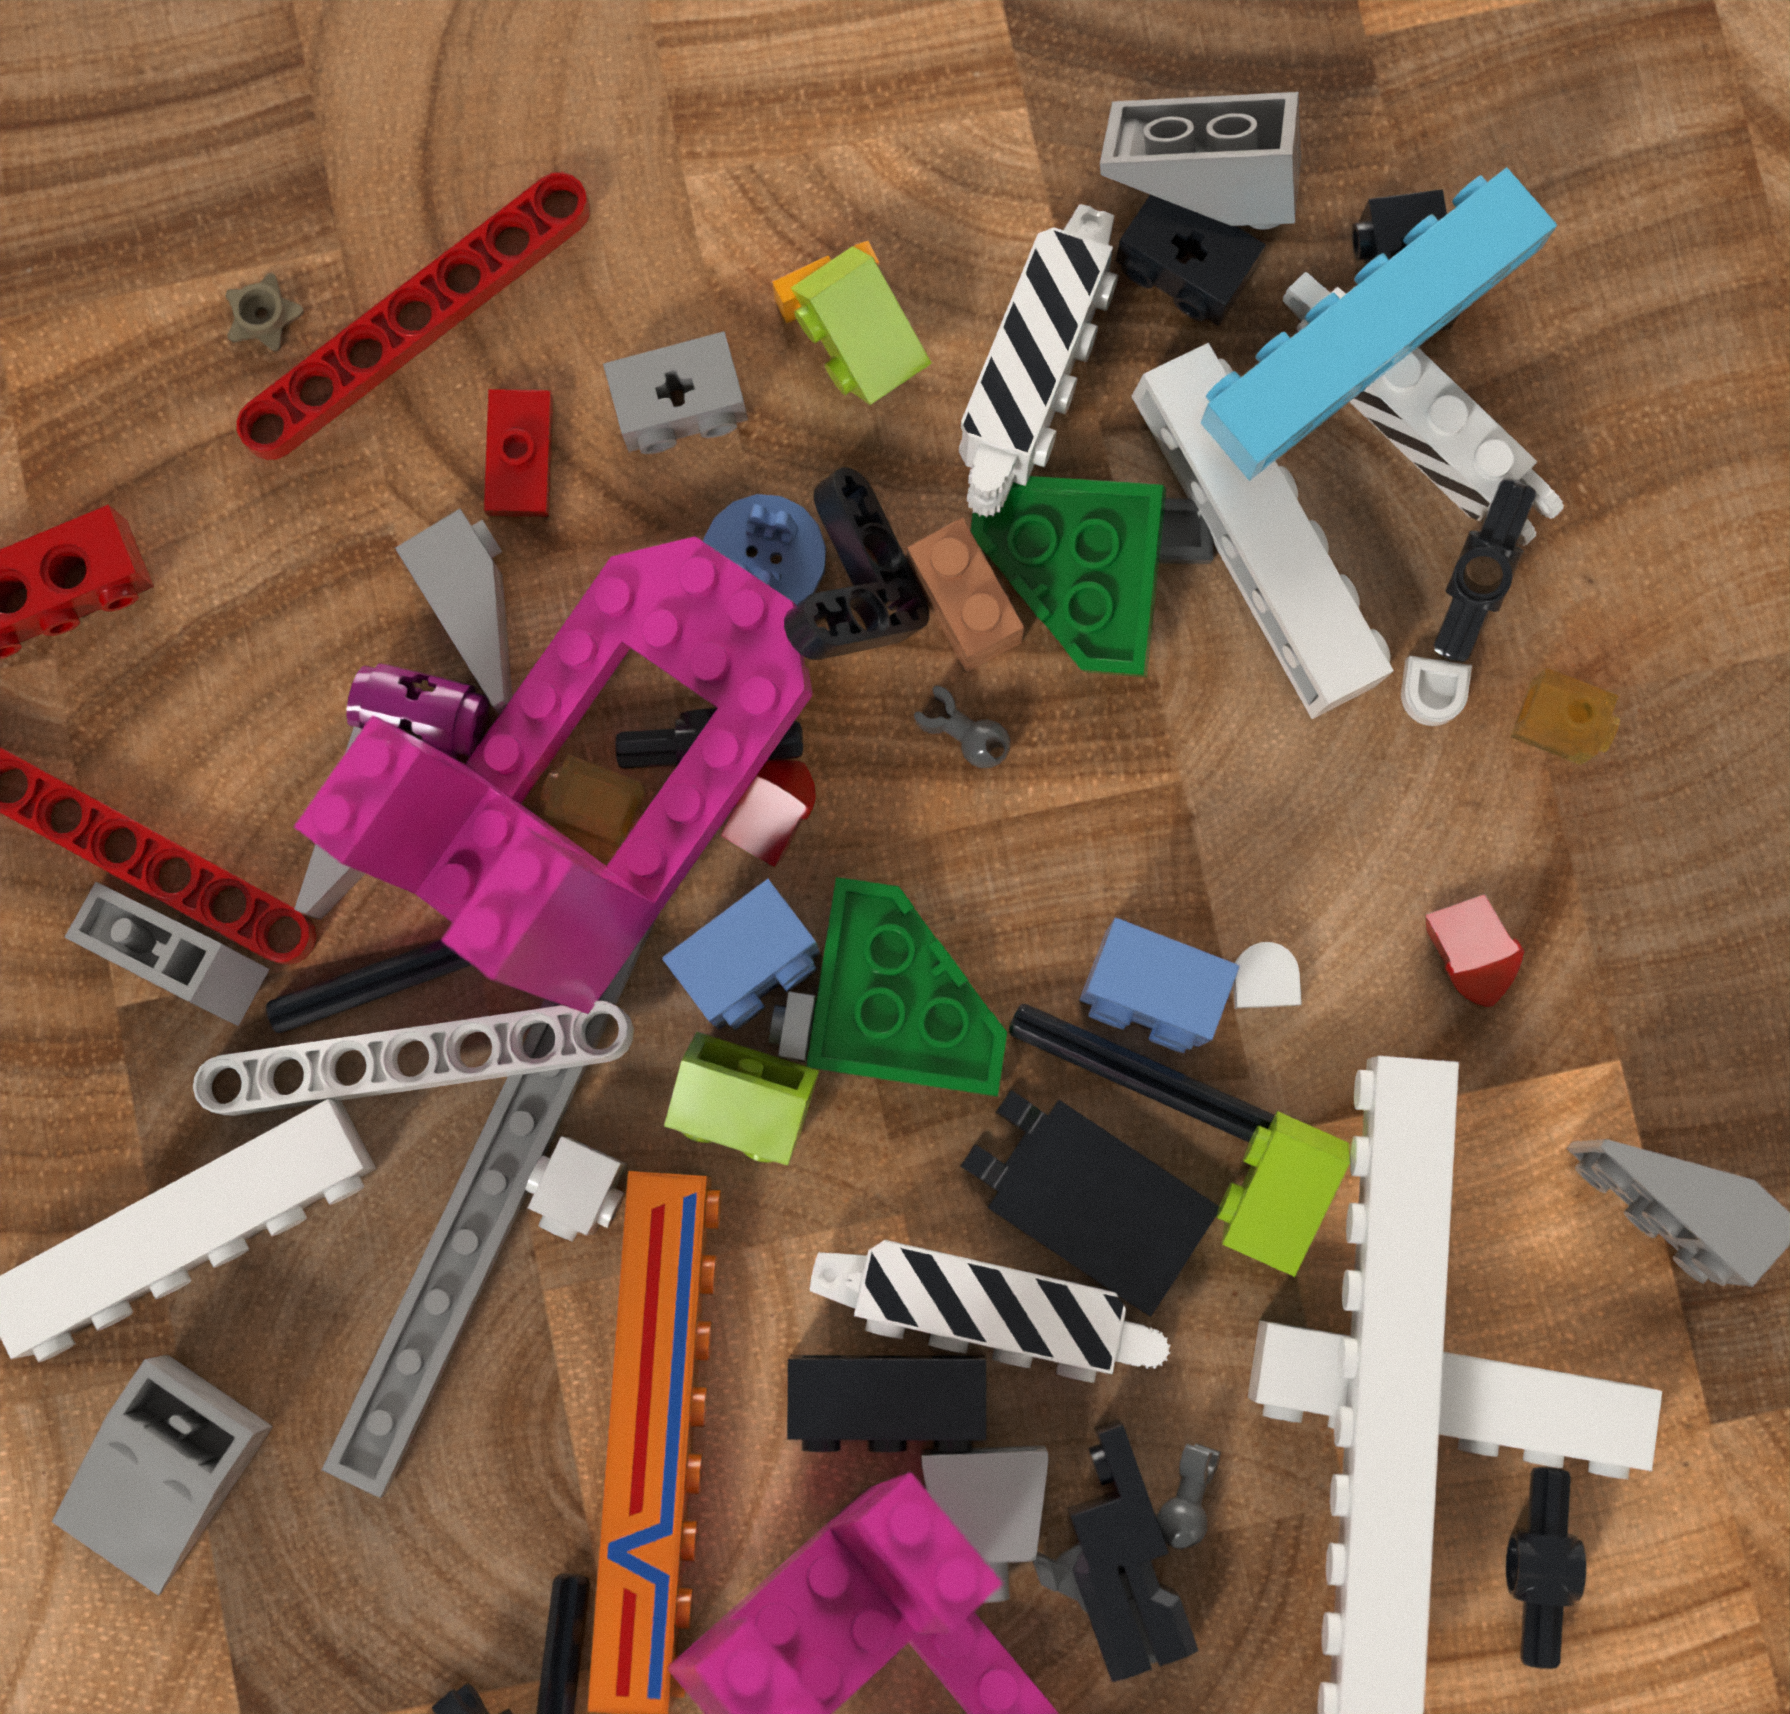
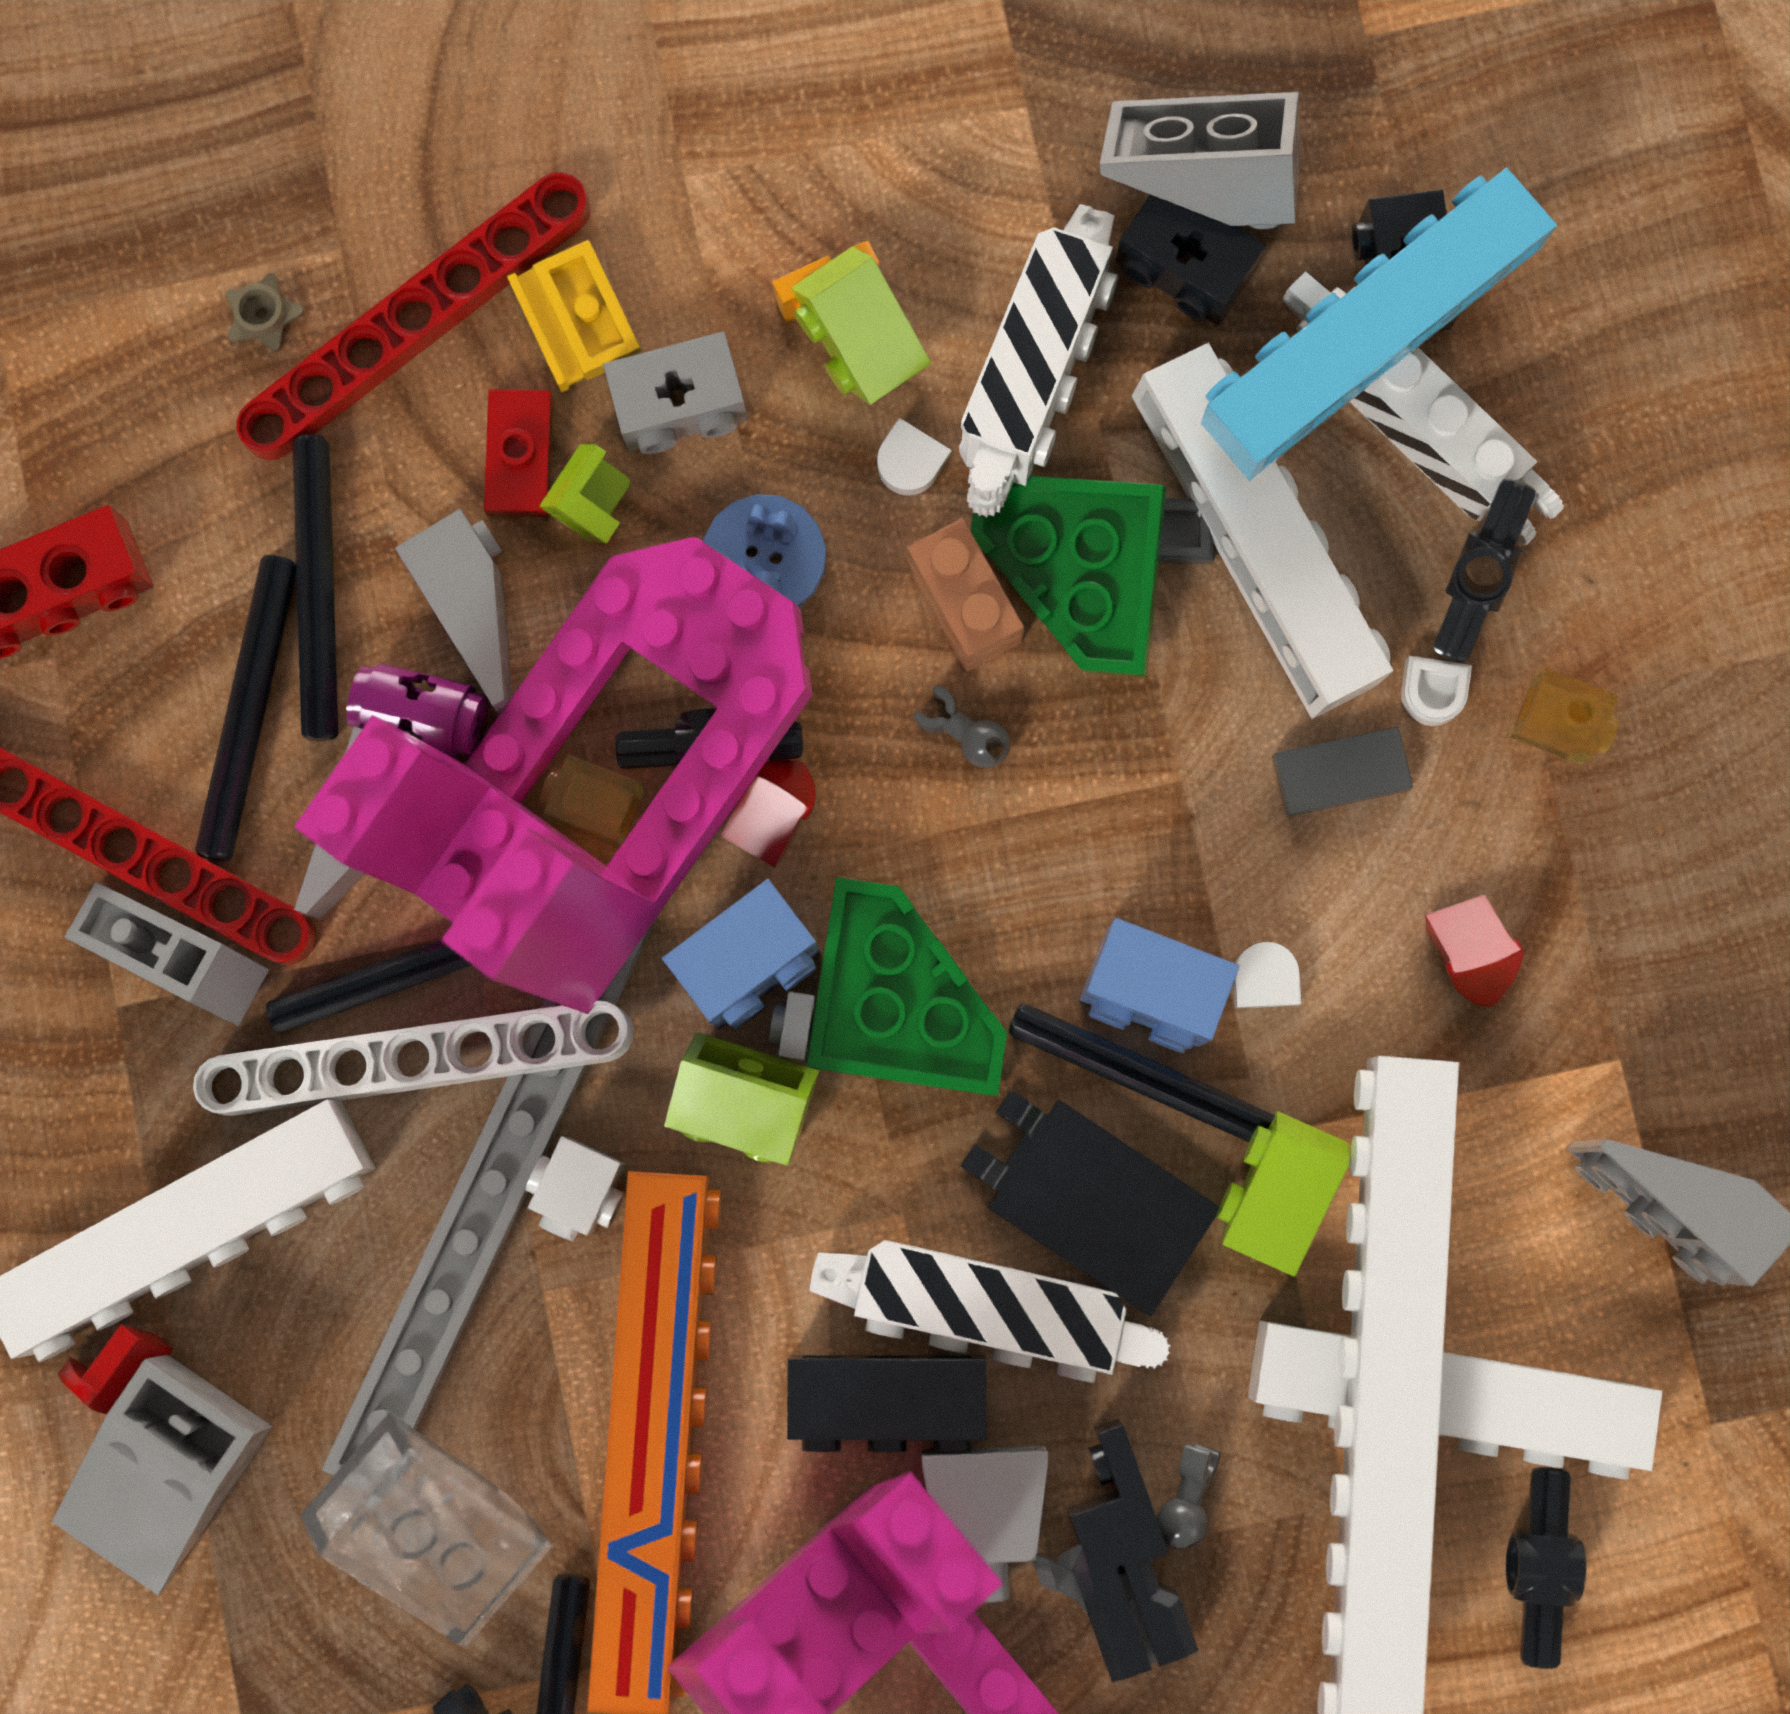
(113, 1368): none -> red tile
(246, 708): none -> black axle
(315, 588): none -> black axle
(425, 1531): none -> clear brick
(574, 314): none -> yellow plate
(587, 494): none -> lime panel
(855, 520): black beam -> none
(910, 459): none -> white tile
(1342, 772): none -> dark grey tile

